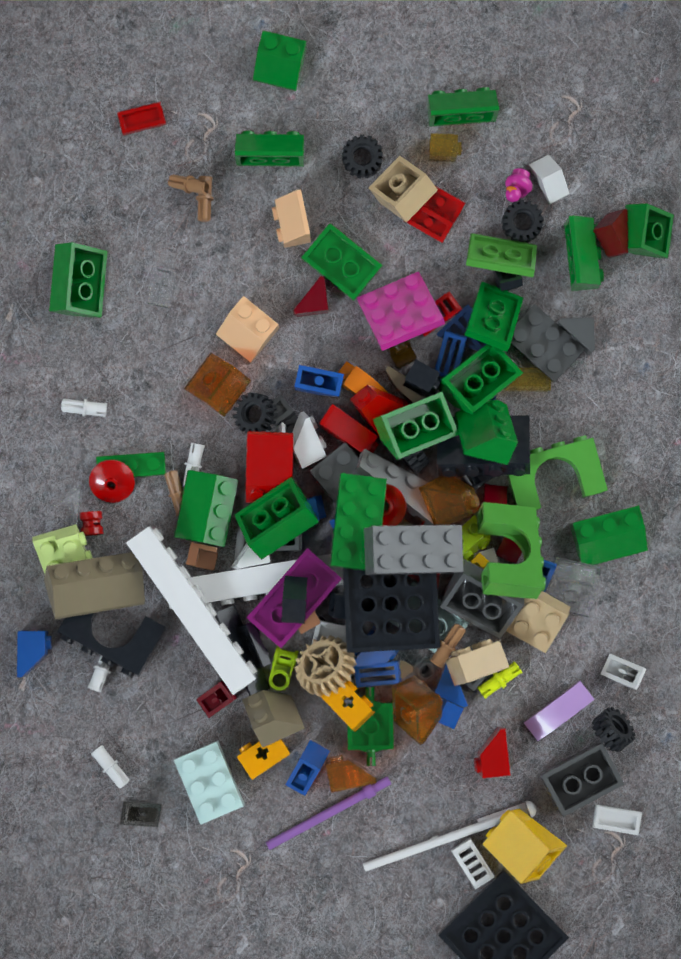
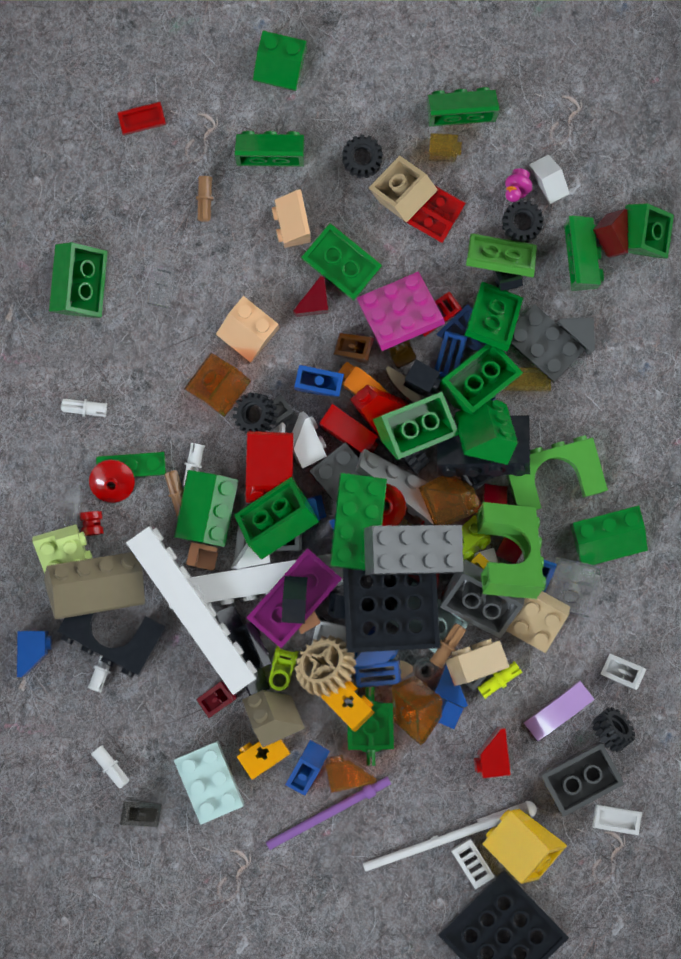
(189, 184): medium nougat axle -> none
(354, 347): none -> reddish brown slope

